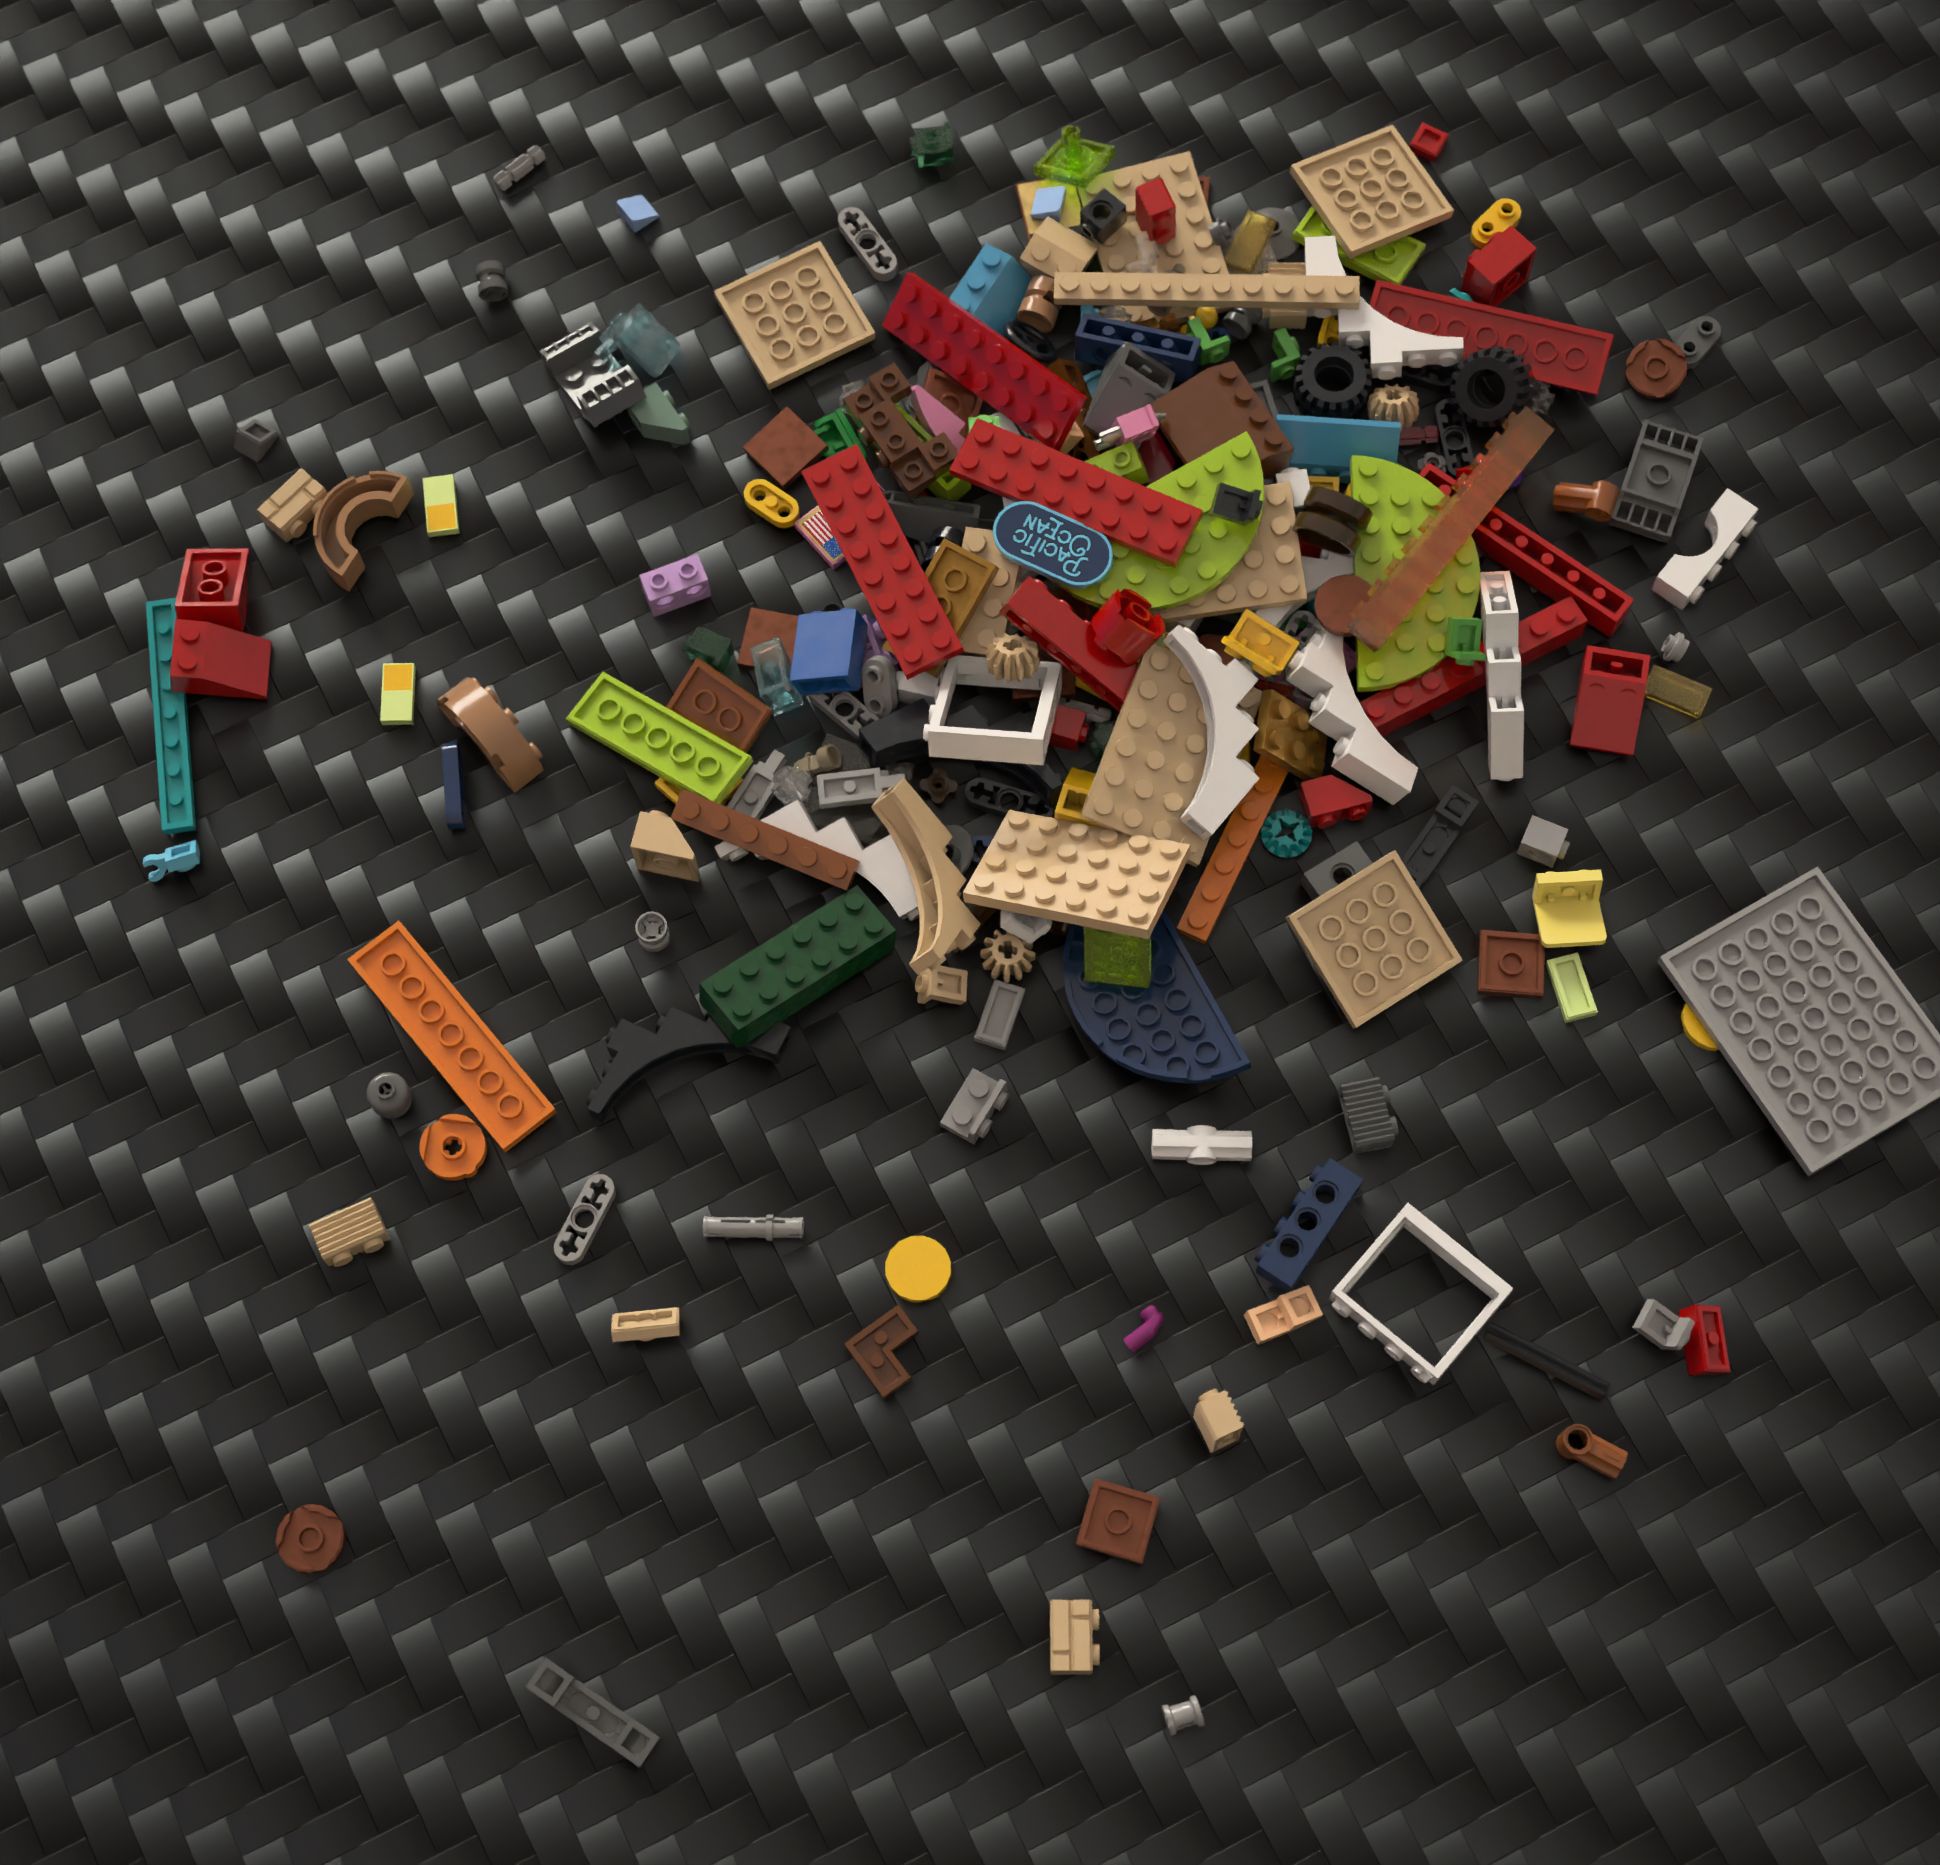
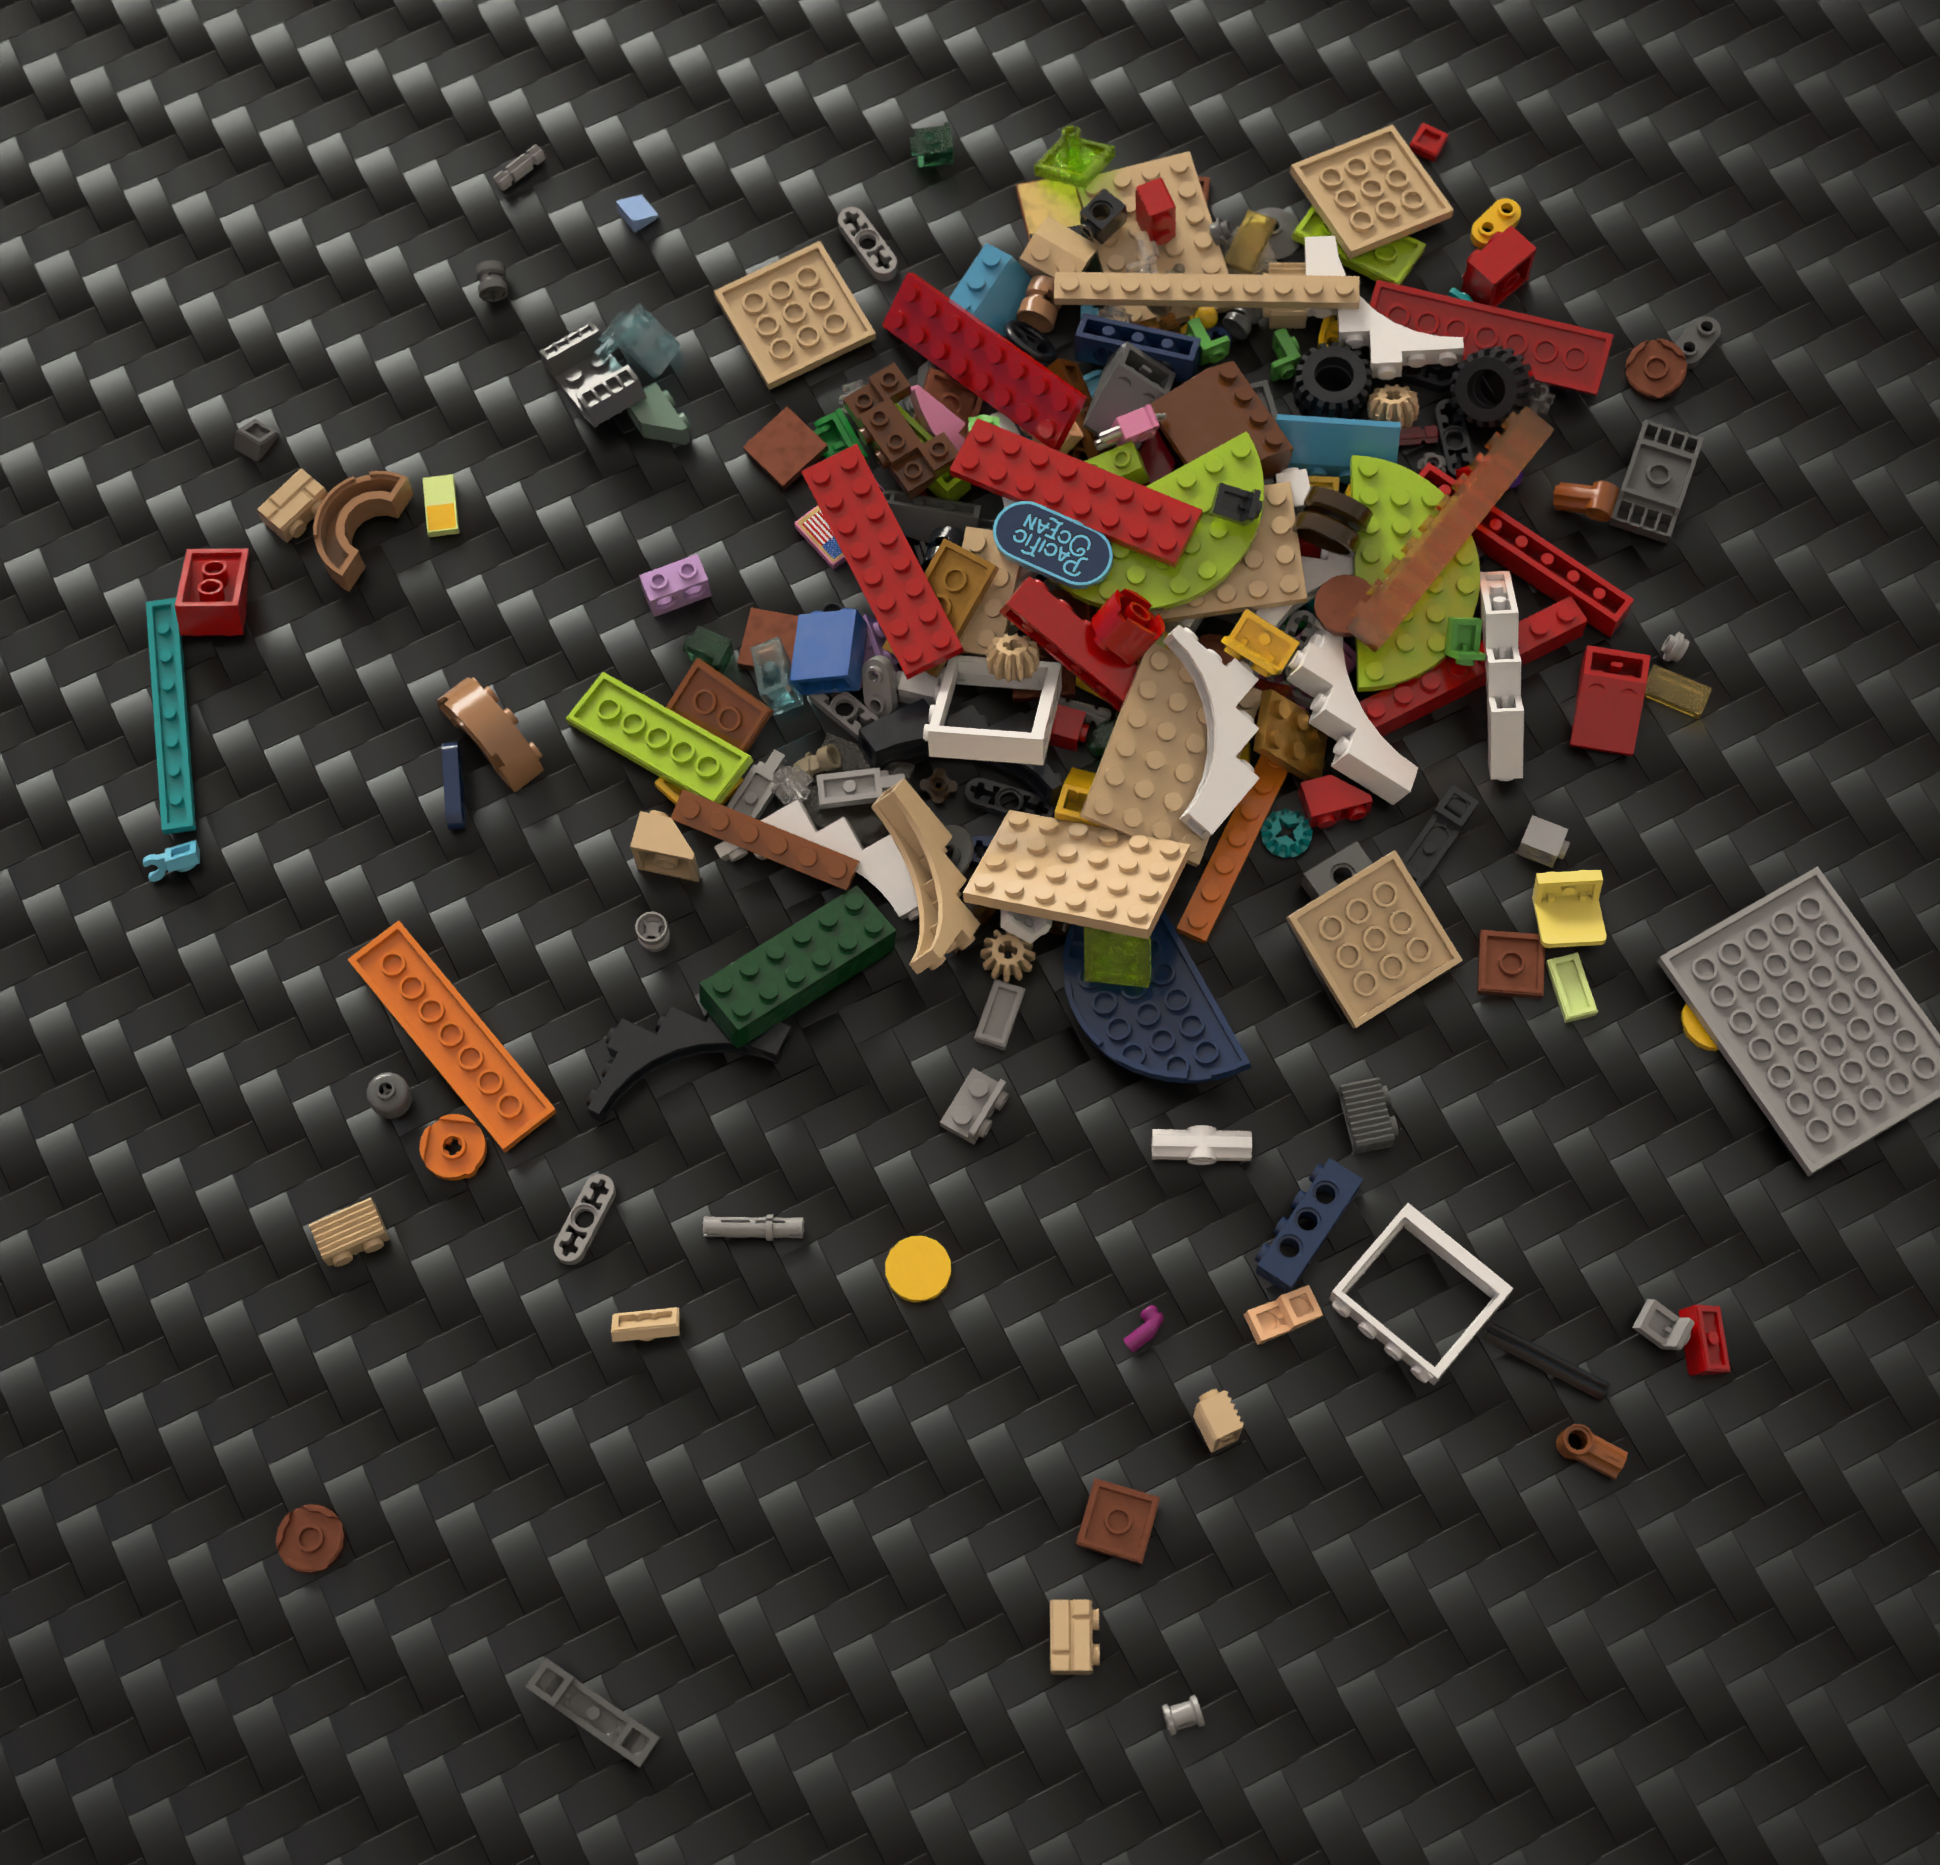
(218, 661): red slope -> none
(398, 694): yellowish green tile -> none
(774, 503): yellow plate -> none
(874, 1348): reddish brown plate -> none
(942, 984): tan bracket -> none
(1049, 203): light blue slope -> none
(1684, 575): white arch -> none

